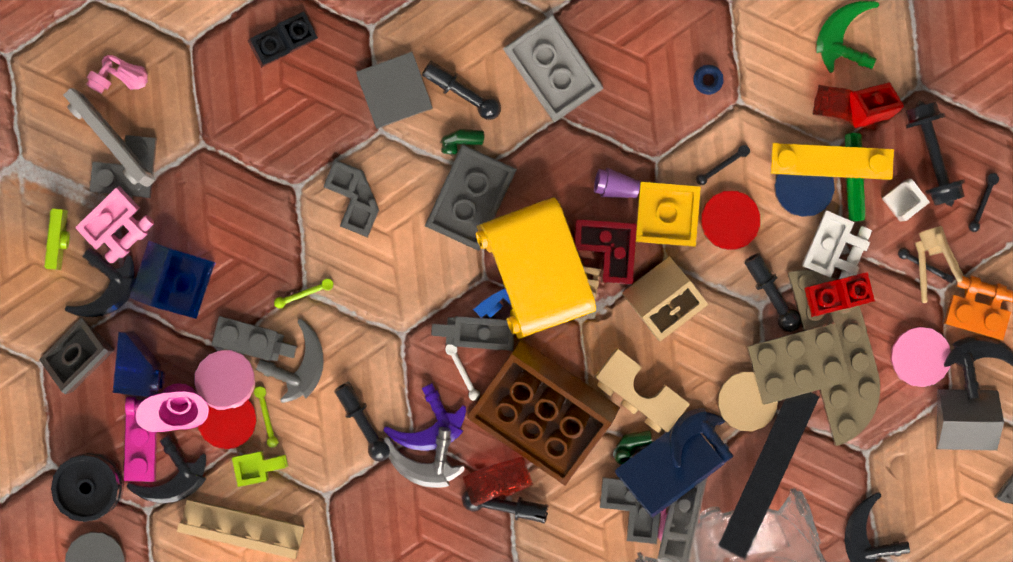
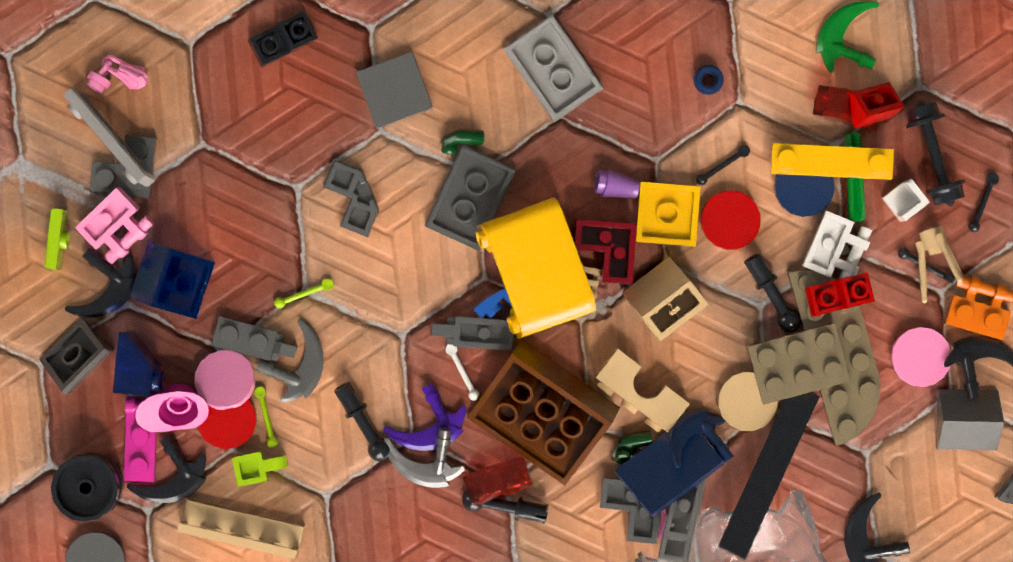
(487, 107): black pin -> none

